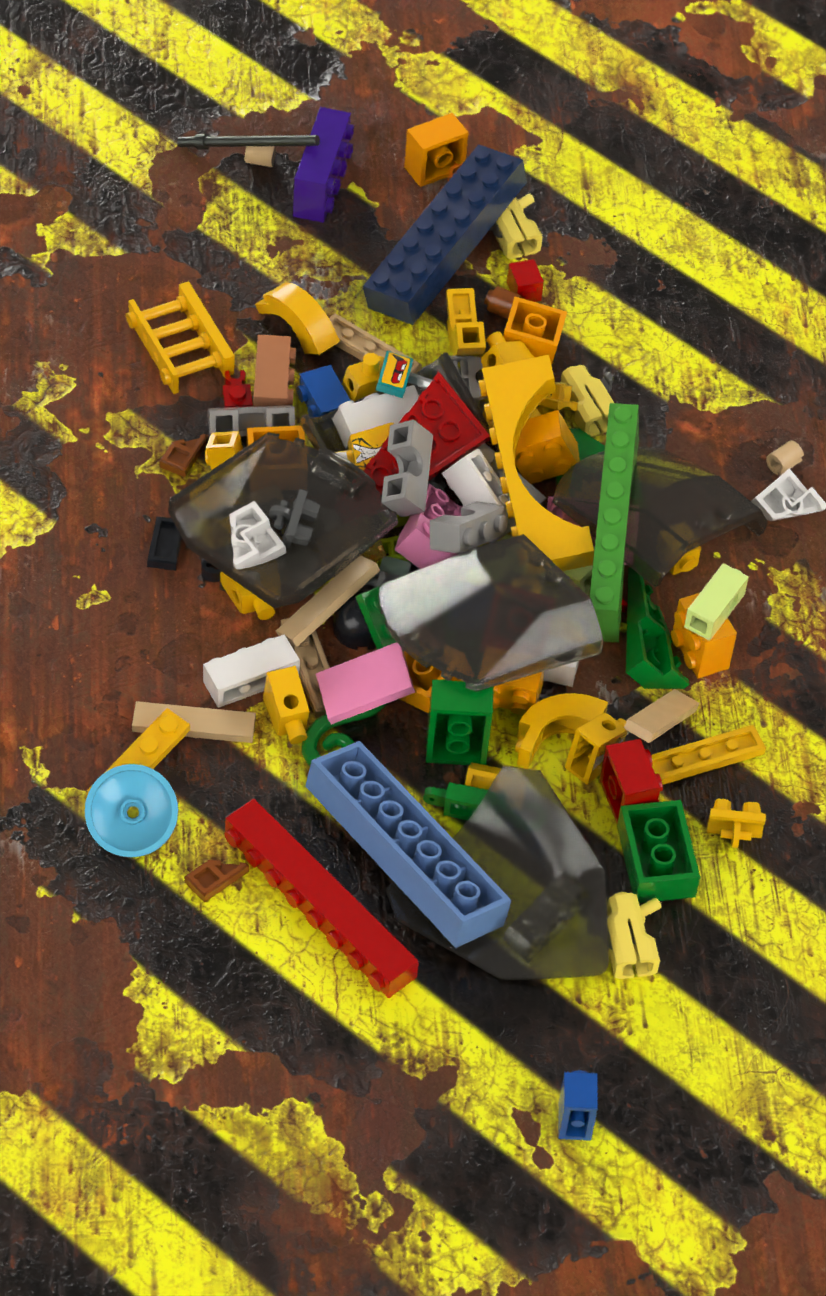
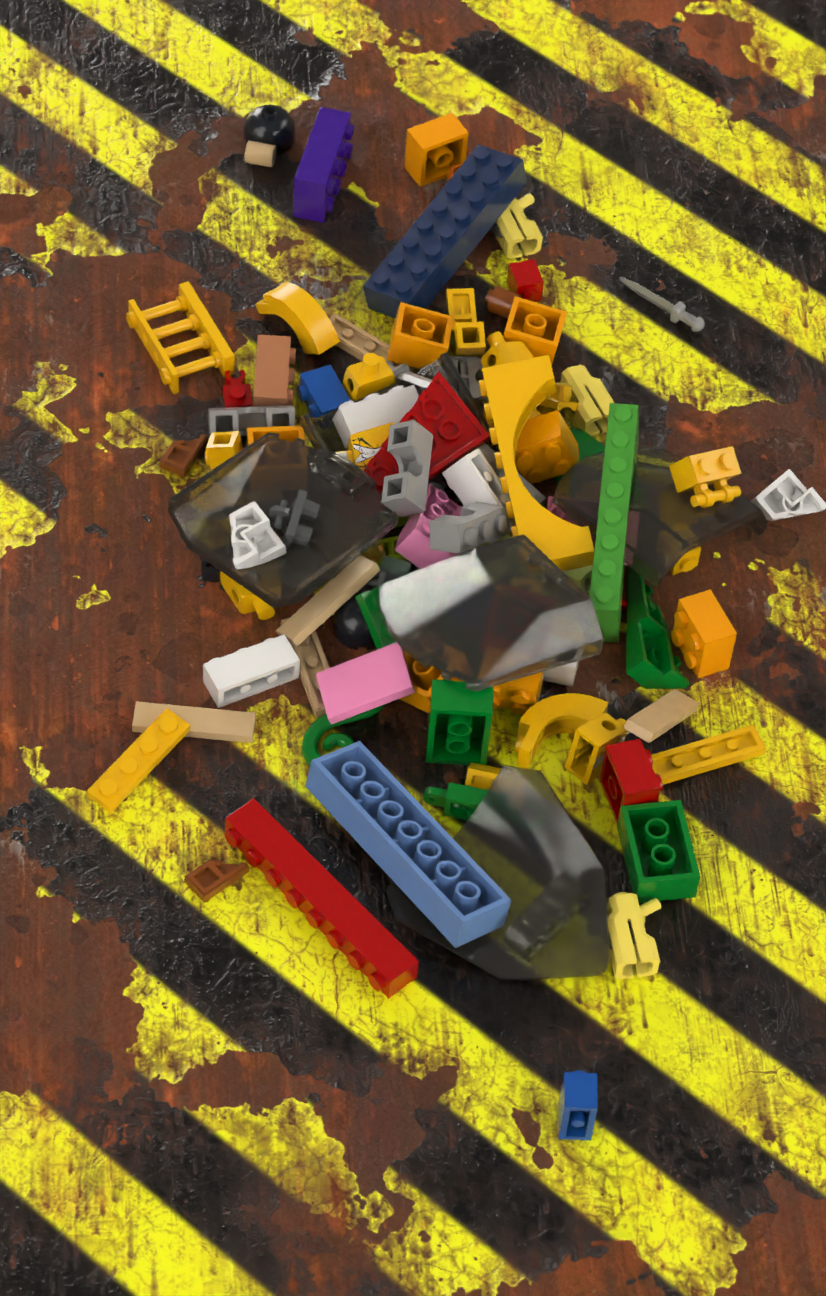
(109, 805): medium azure dish -> none
(164, 545): black tile -> none
(204, 141): pearl dark grey bar -> none
(270, 126): none -> black cylinder
(286, 703): yellow torso -> none
(394, 374): slope -> none
(418, 336): none -> light orange brick
(677, 311): none -> light grey sword
(704, 470): none -> yellow brick
(716, 601): yellowish green brick -> none
(736, 824): yellow hips -> none
(785, 457): tan piece -> none

